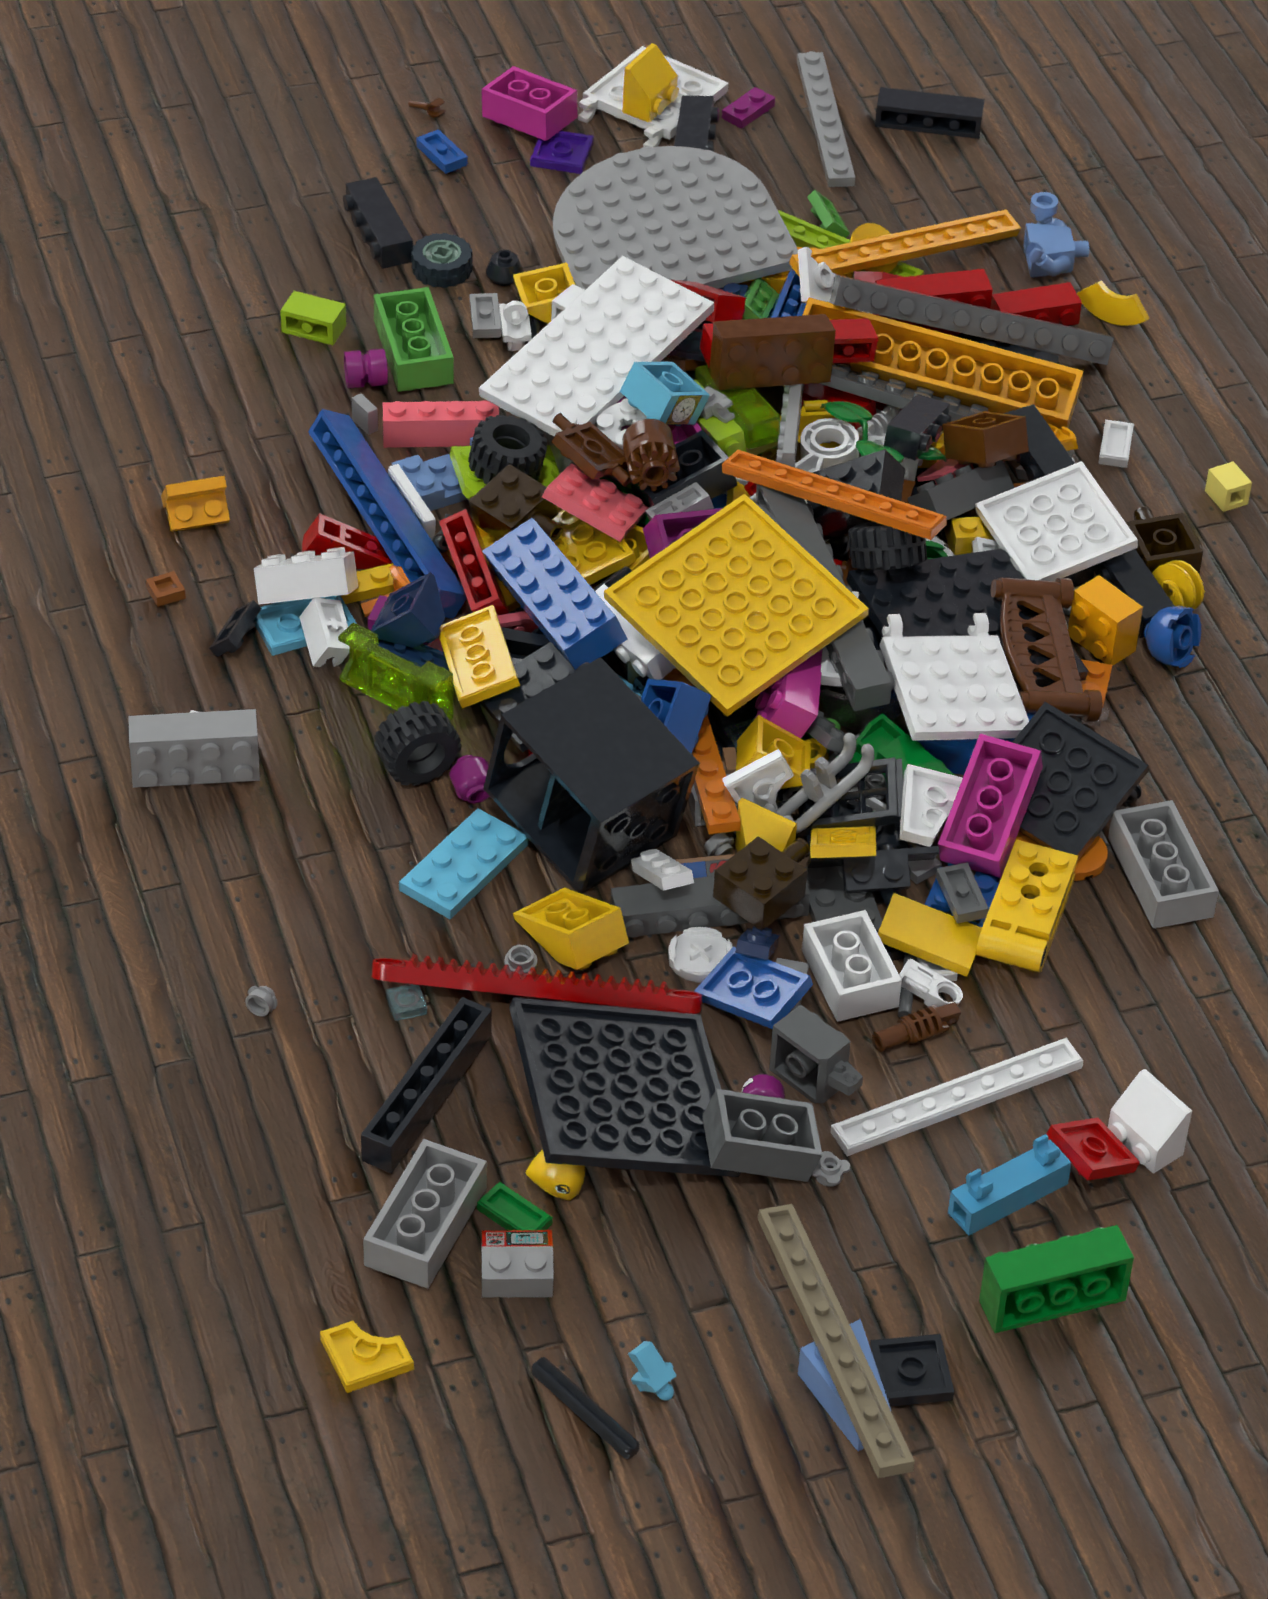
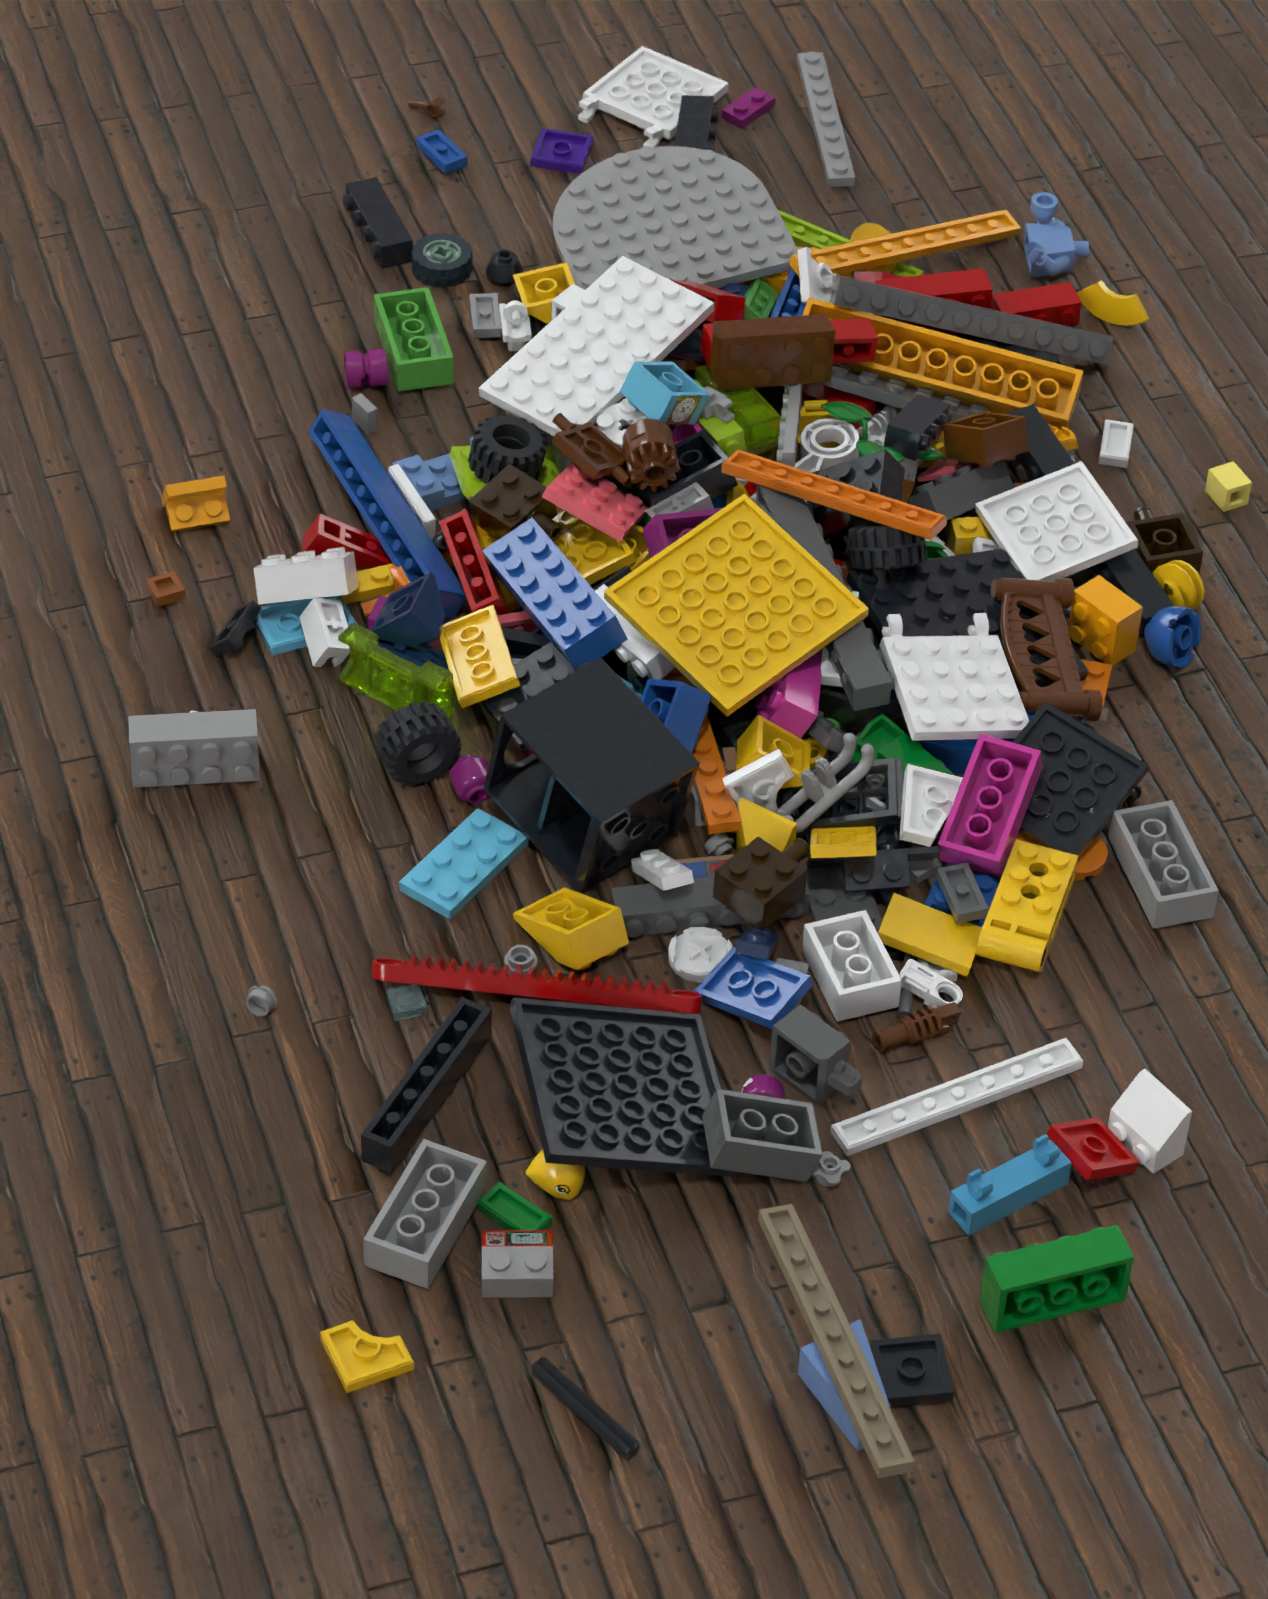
(313, 318): lime brick -> none
(433, 422): coral brick -> none
(529, 103): dark pink brick -> none
(649, 85): yellow slope -> none
(652, 1371): medium azure piece -> none
(827, 213): bright green plate -> none
(929, 112): black brick -> none

